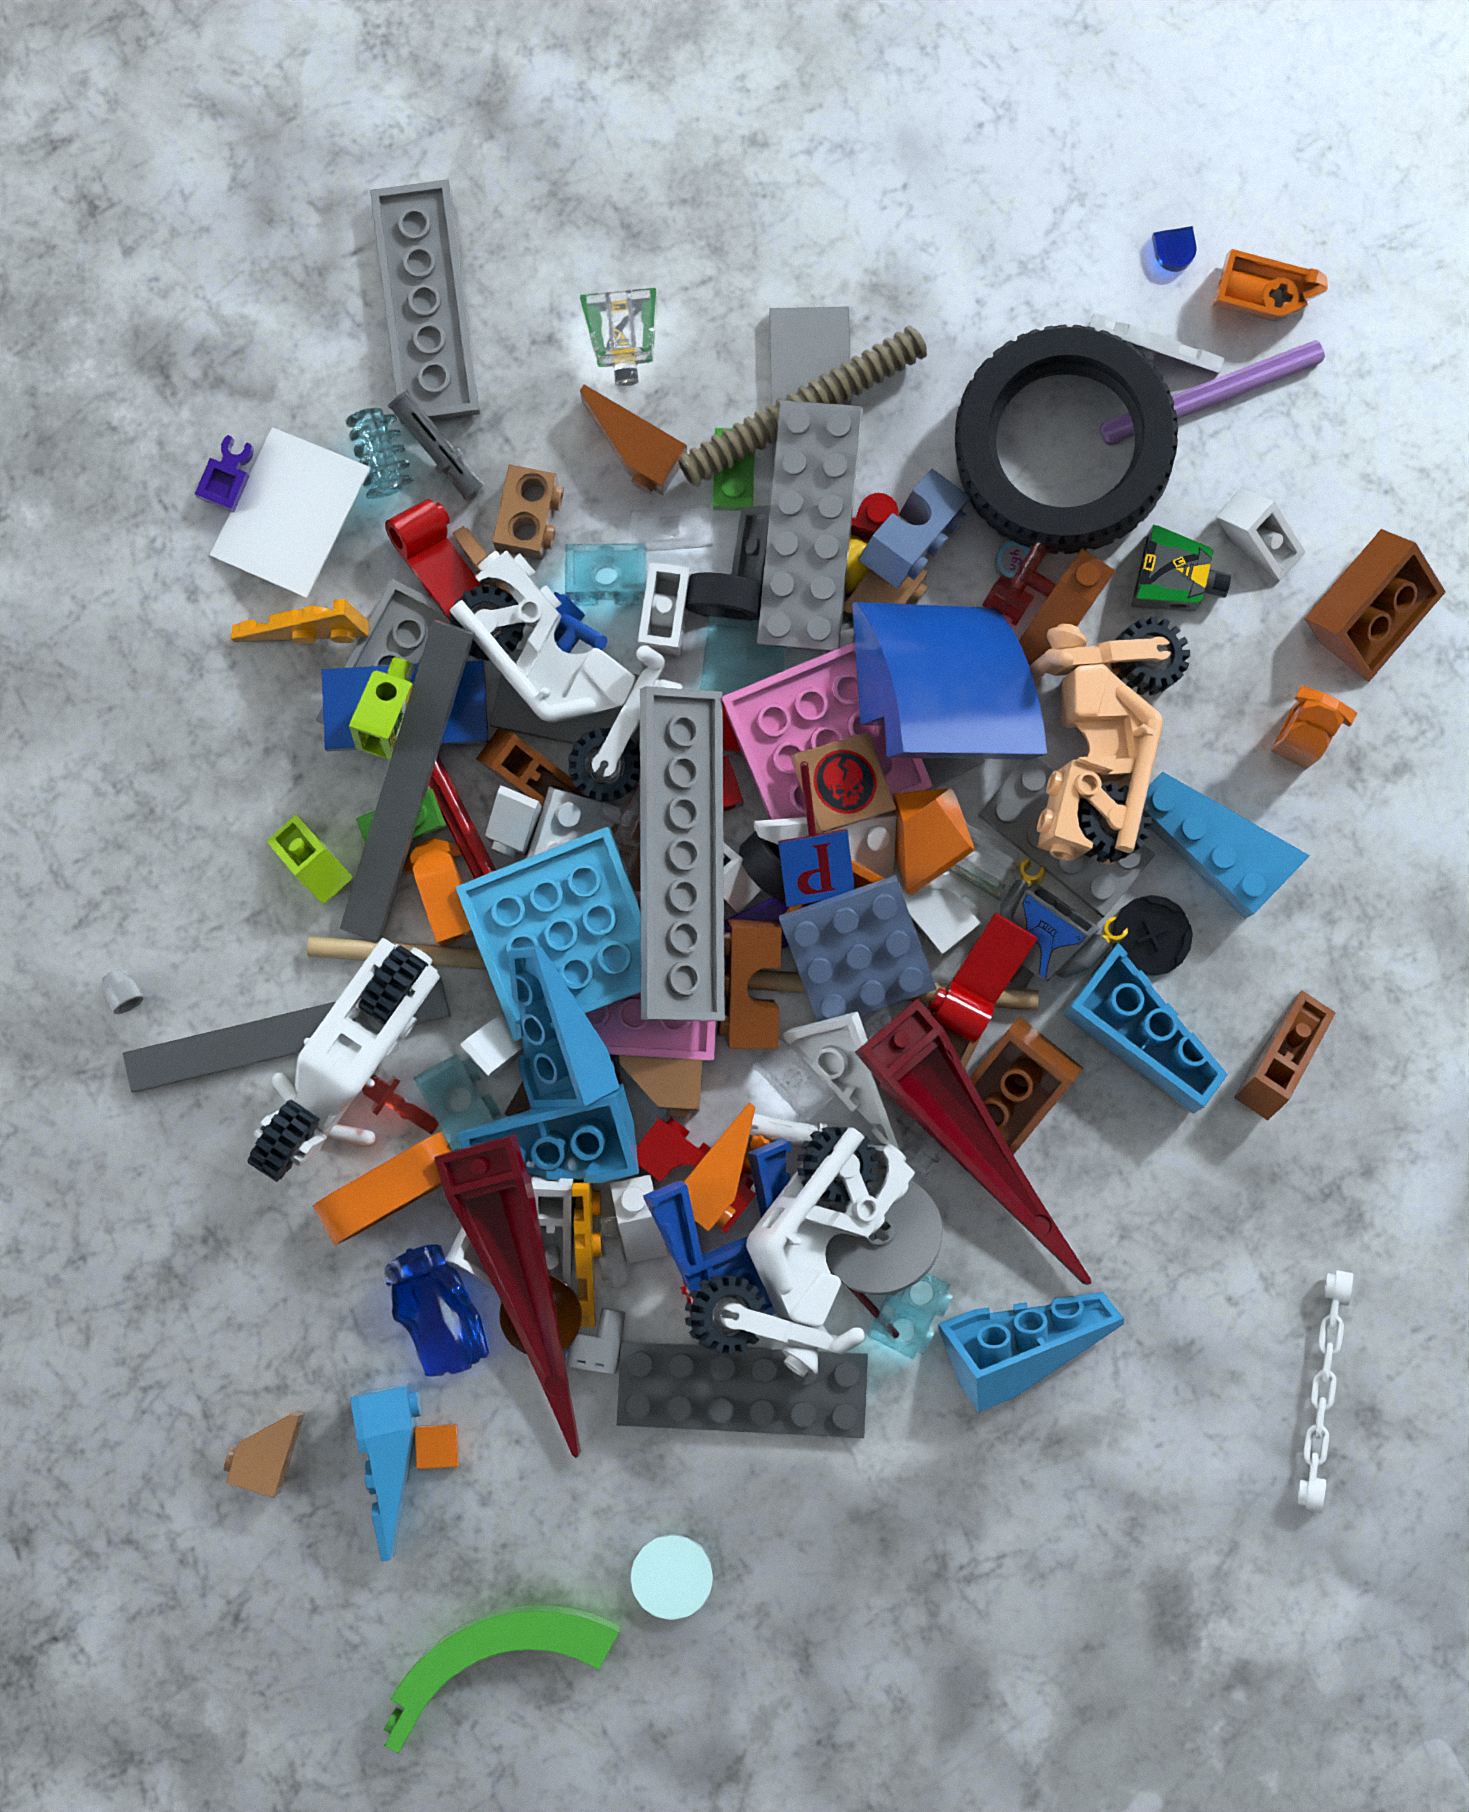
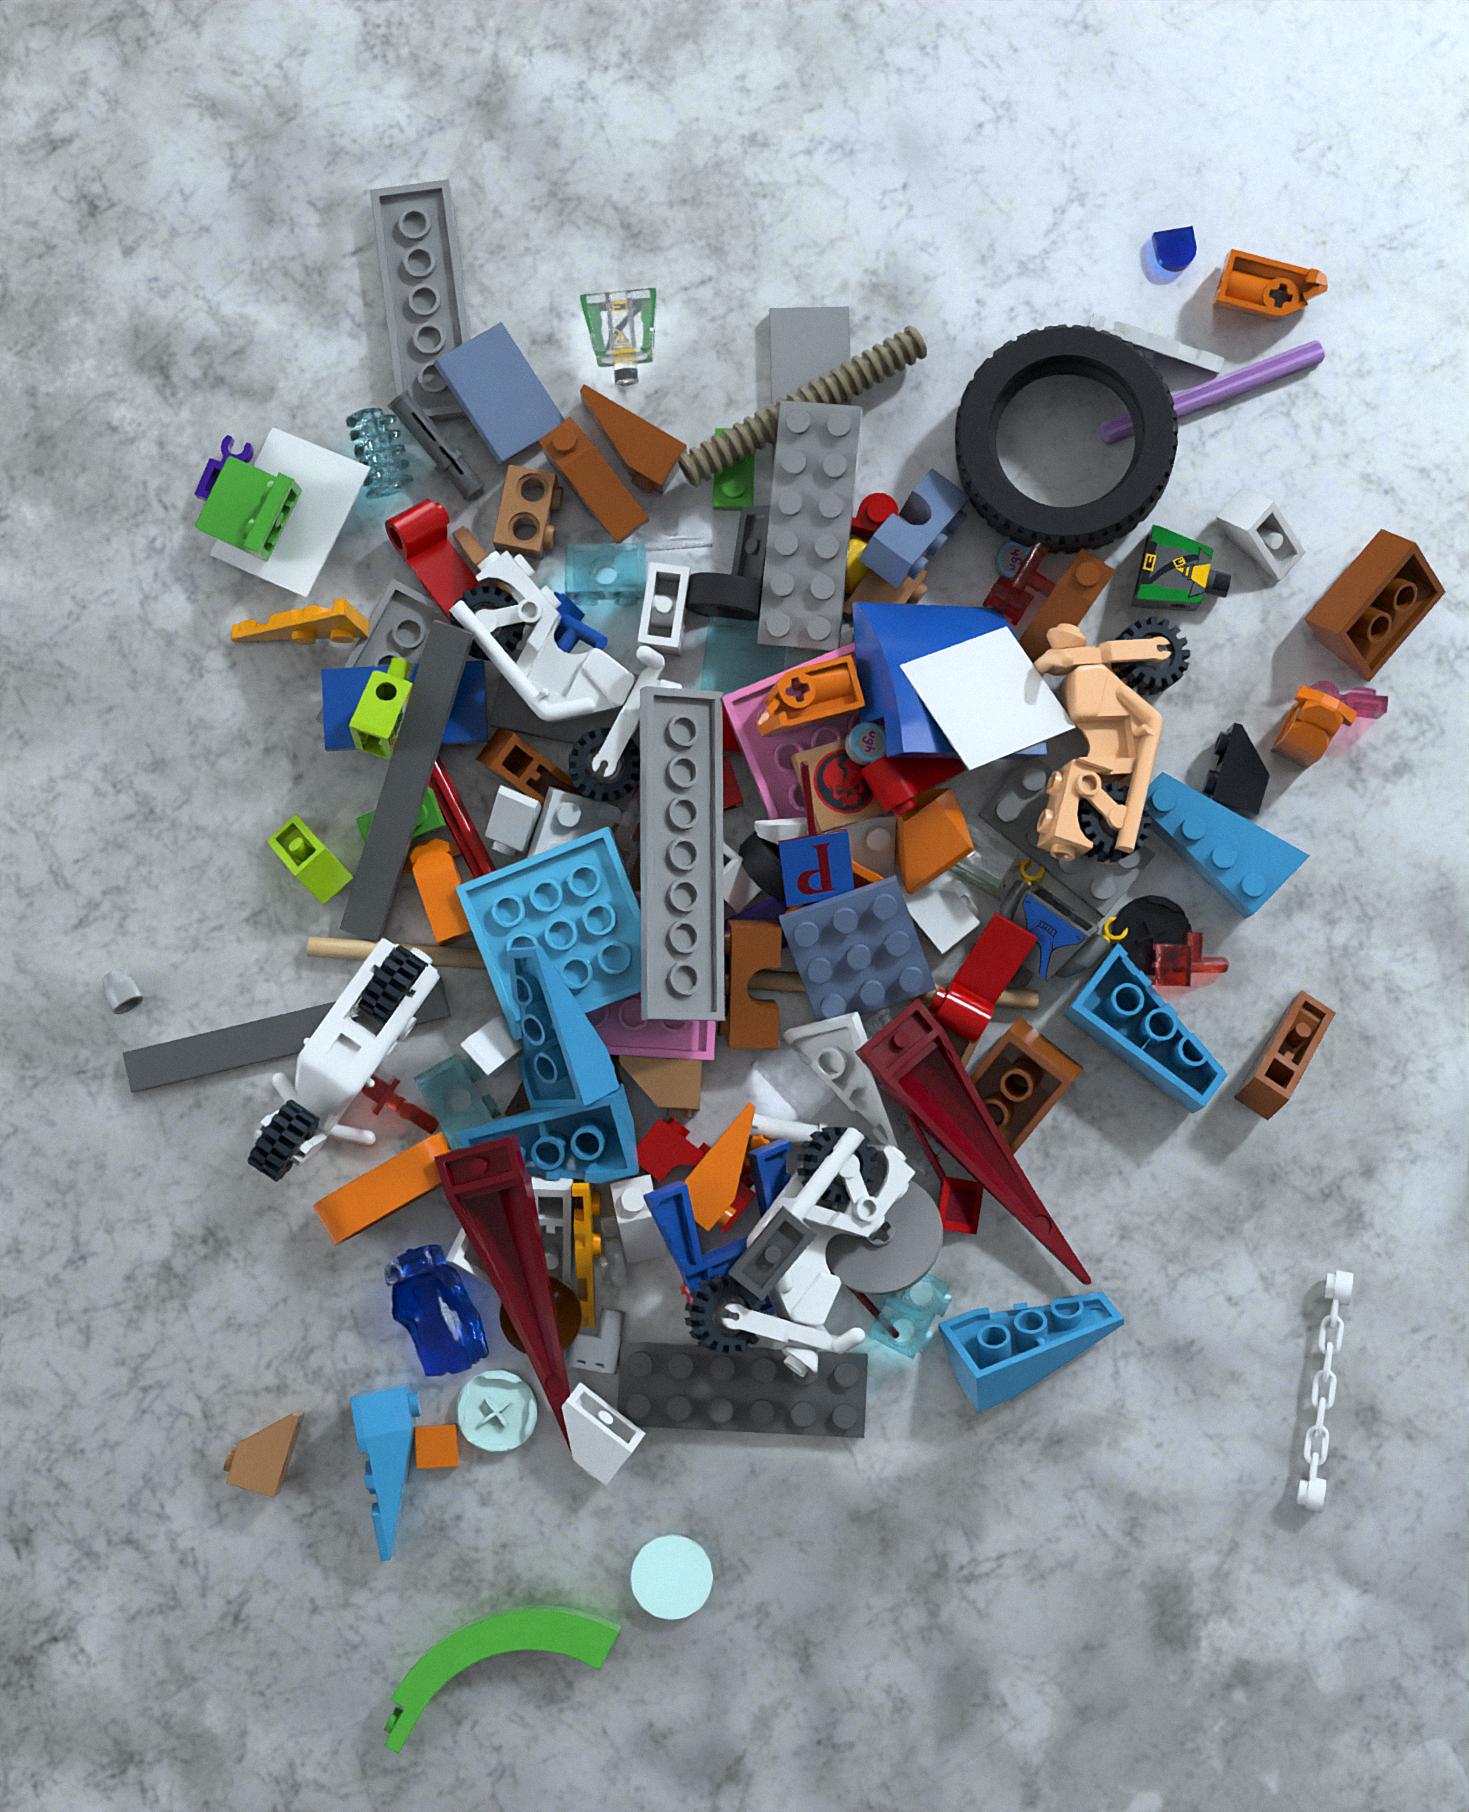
(248, 508): none -> bright green bracket
(497, 1411): none -> light aqua tile
(499, 392): none -> sand blue tile
(593, 480): none -> dark orange slope
(598, 1434): none -> white slope
(772, 1253): none -> dark grey plate
(827, 690): none -> orange piece
(865, 743): none -> light grey tile
(901, 779): none -> red door
(958, 1198): none -> piece
(987, 697): none -> white piece
(1177, 961): none -> clear red arm
(1239, 774): none -> black slope
(1361, 699): none -> clear pink plate

